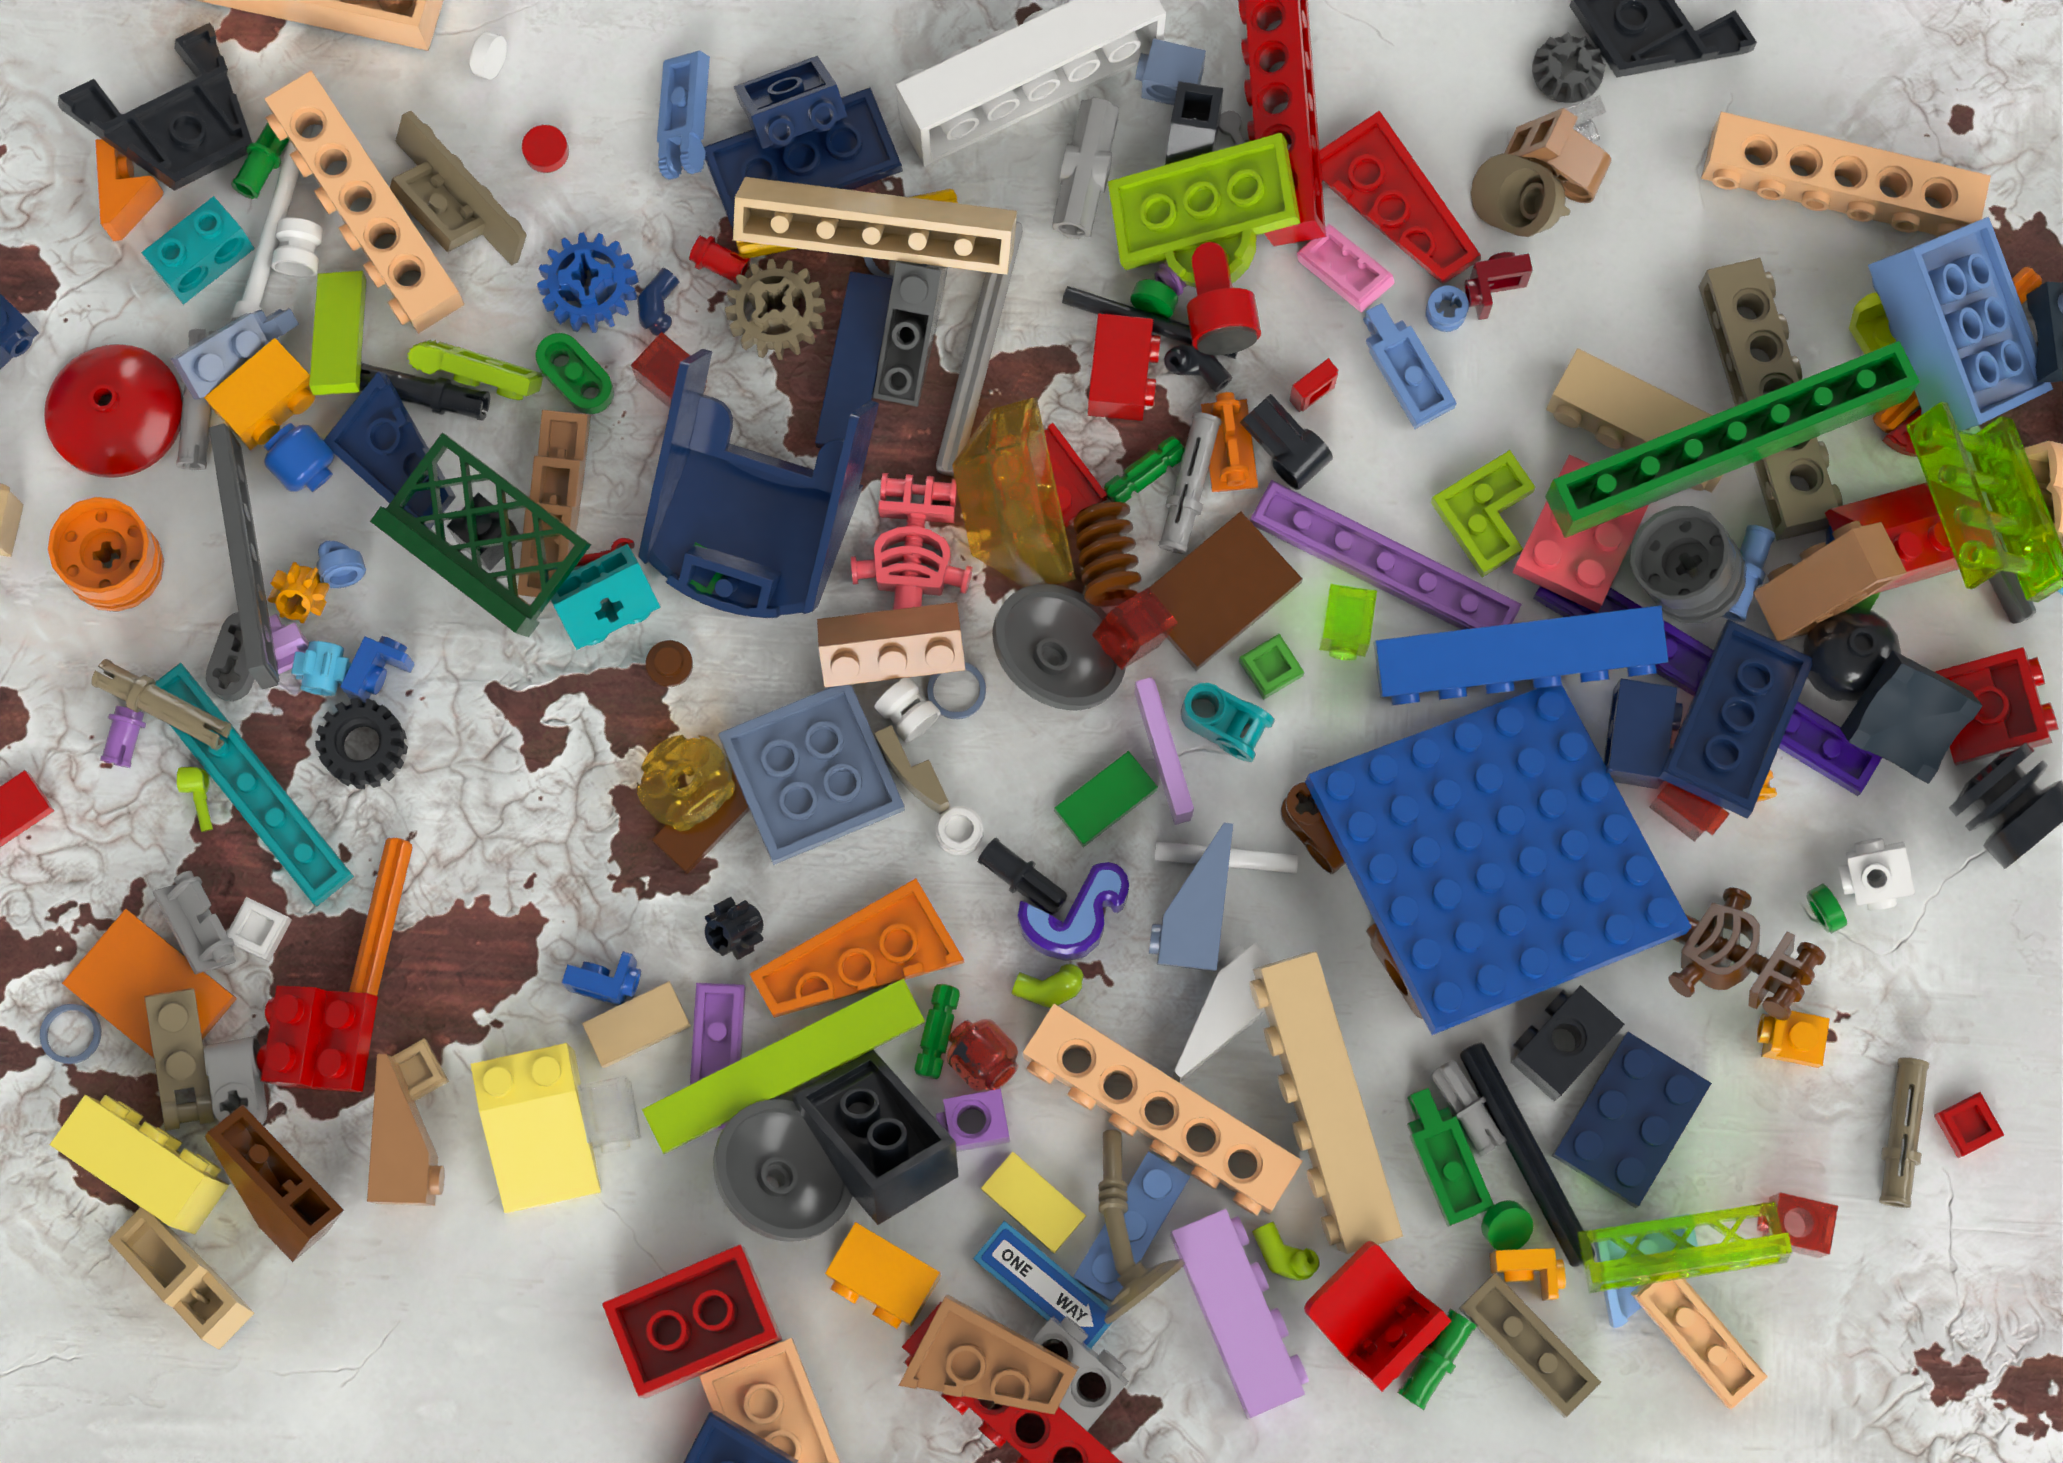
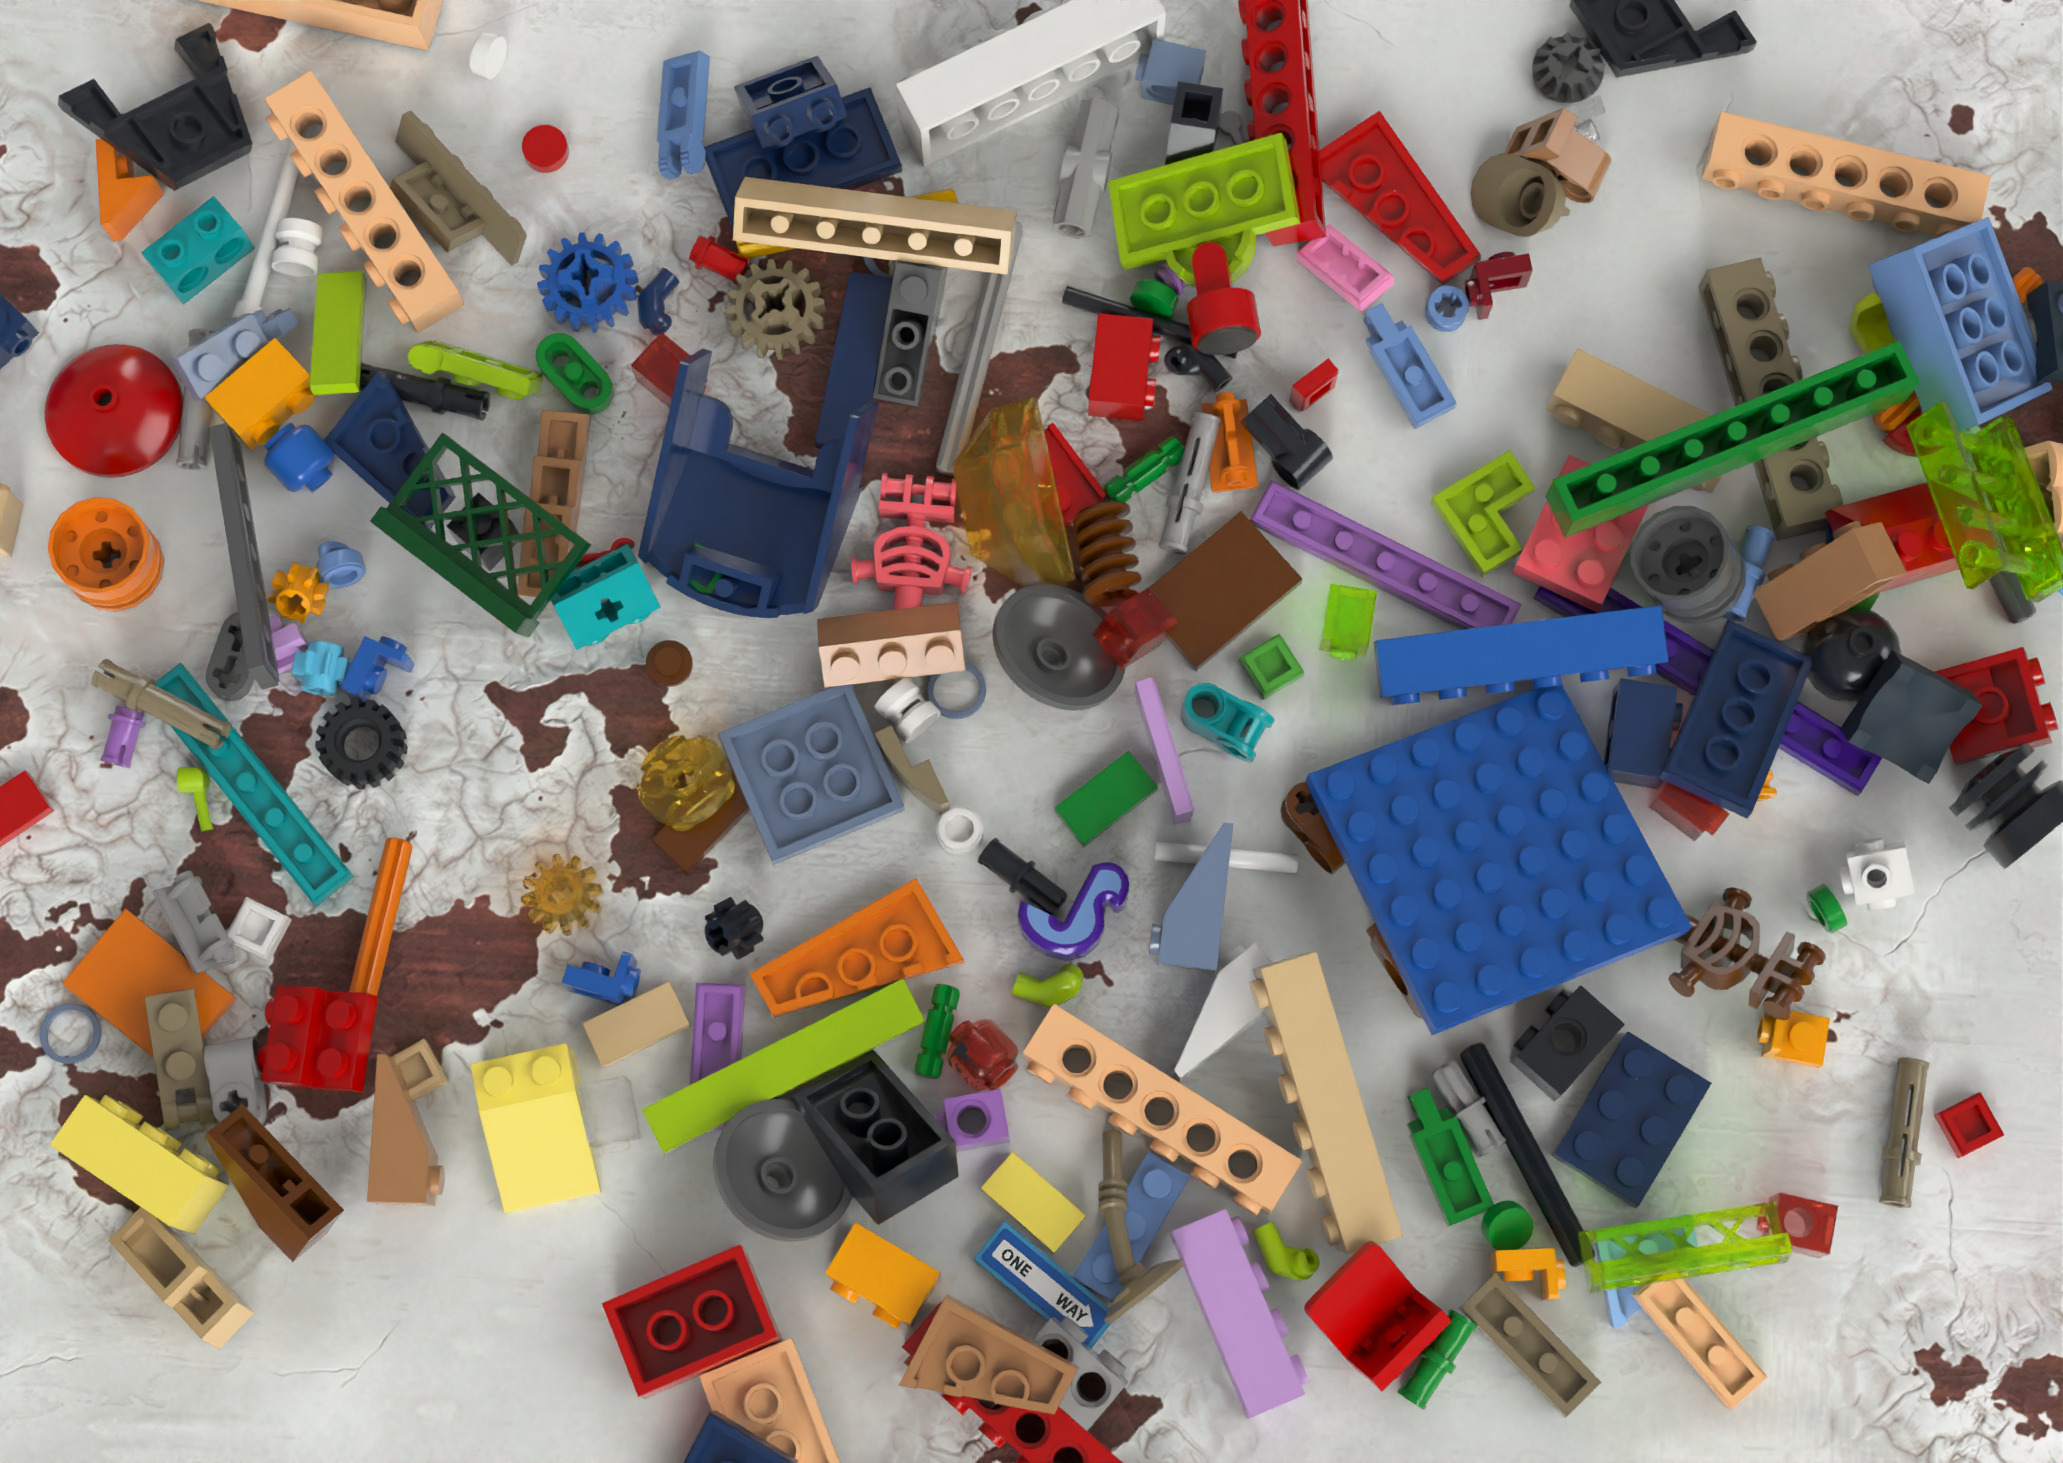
(261, 160): green axle -> none
(567, 910): none -> clear yellow gear

